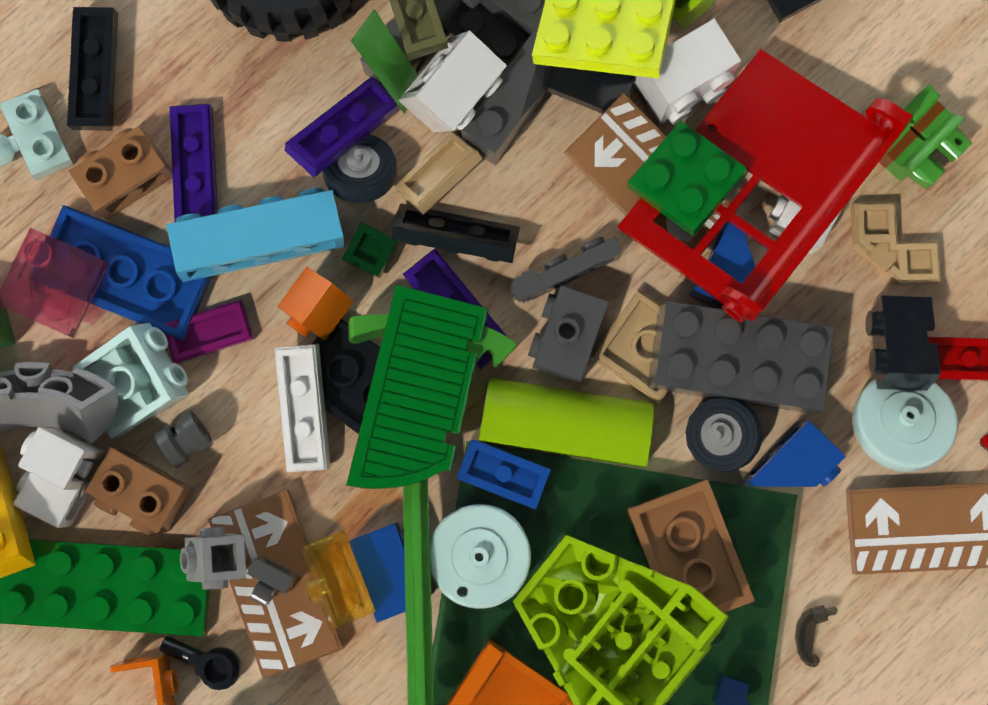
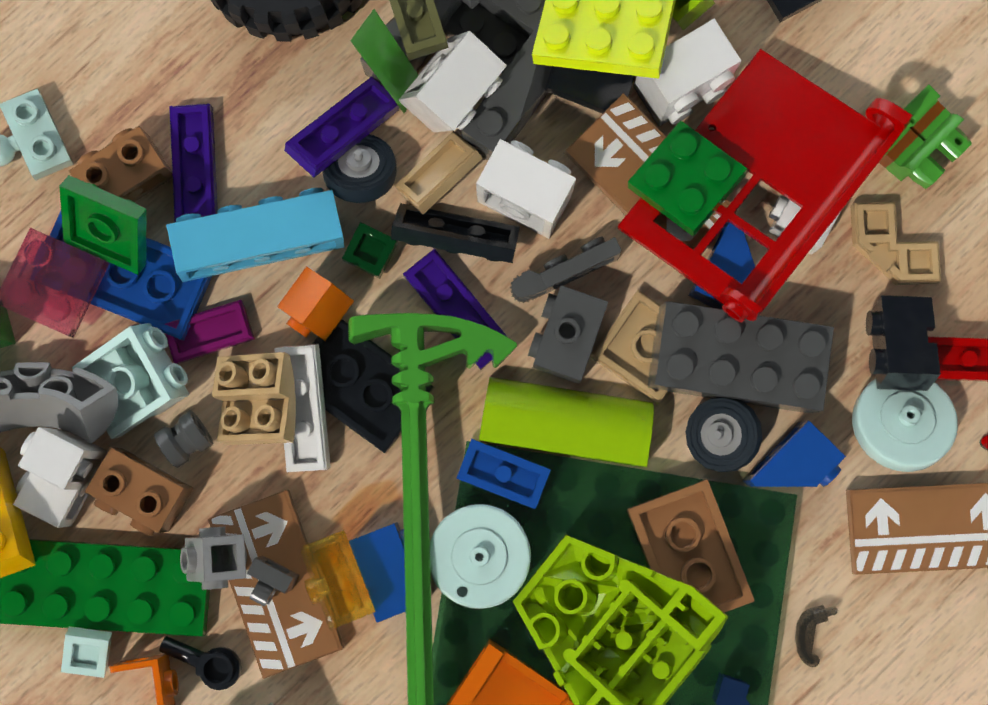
(86, 652): none -> light aqua plate
(92, 68): black plate -> none
(104, 224): none -> green plate
(255, 399): none -> tan slope
(416, 390): green piece -> none
(525, 187): none -> white brick

